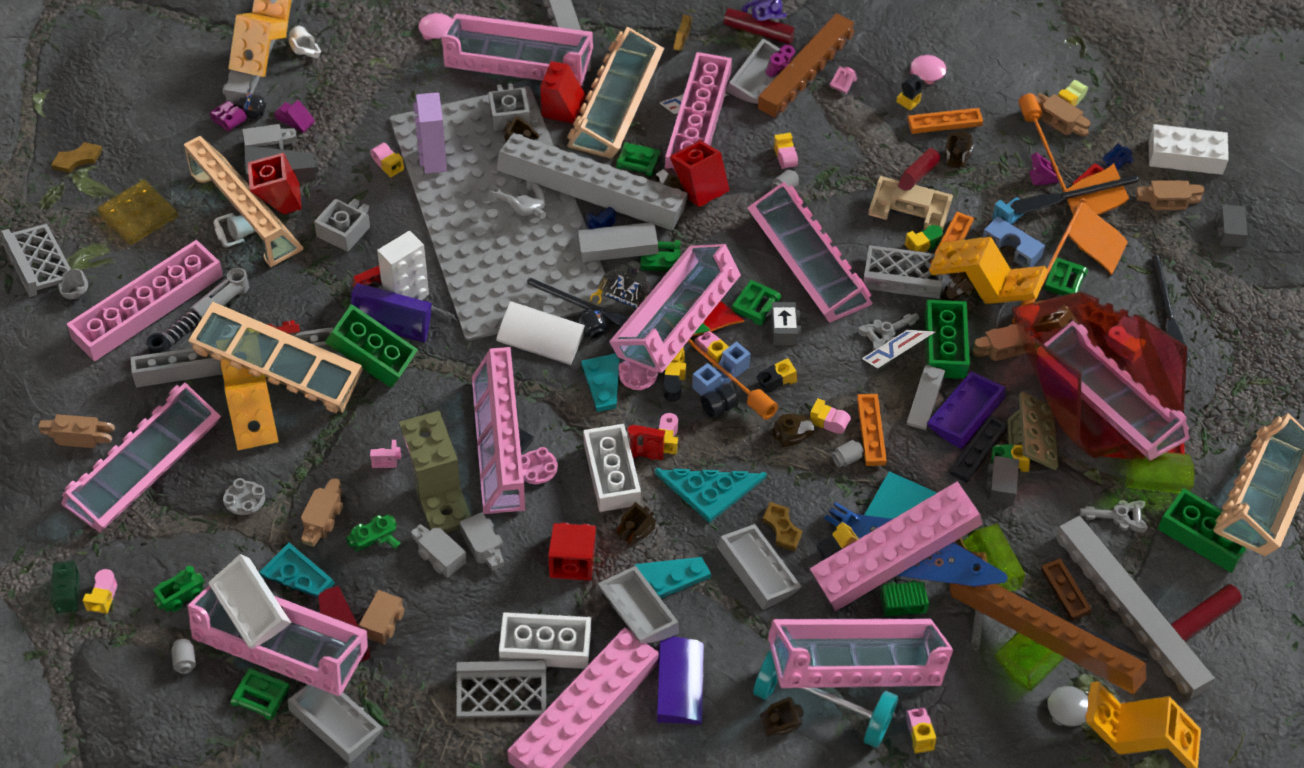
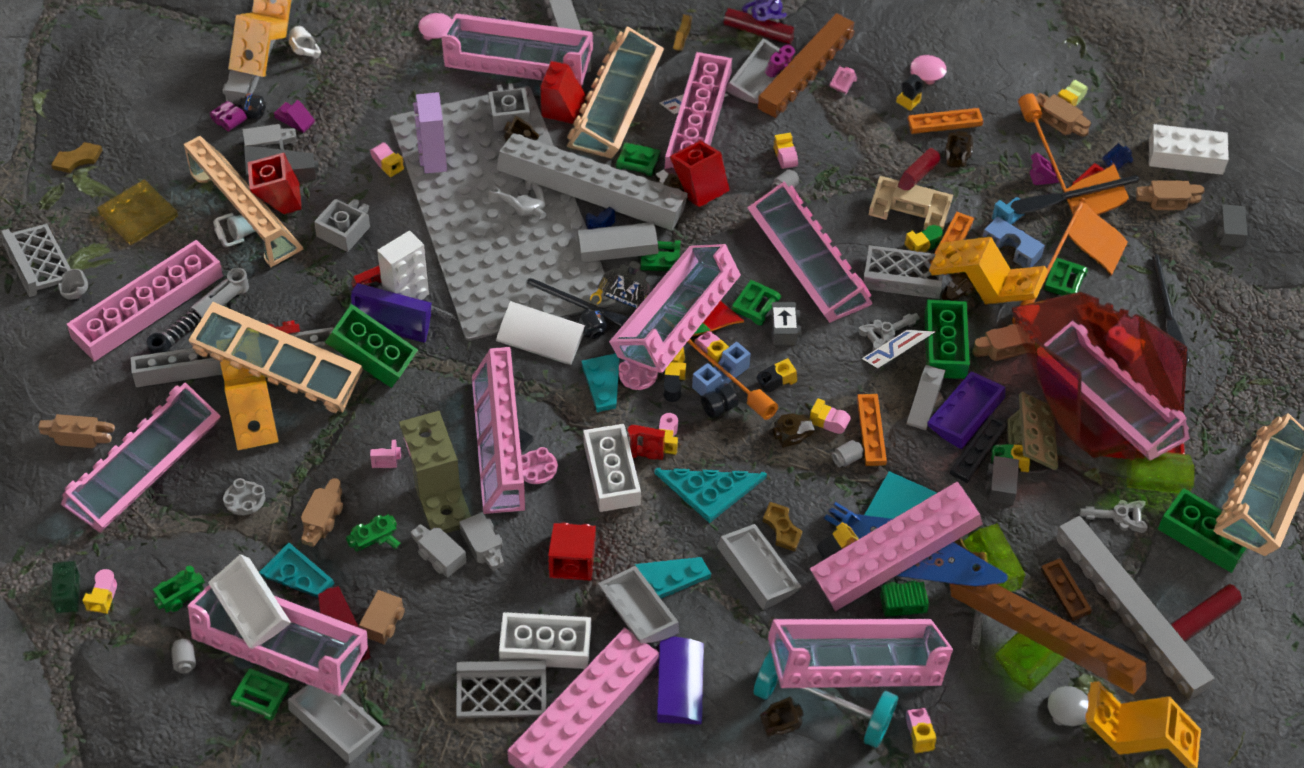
(636, 524): dark brown hand -> none
(1055, 320): reddish brown plate -> none

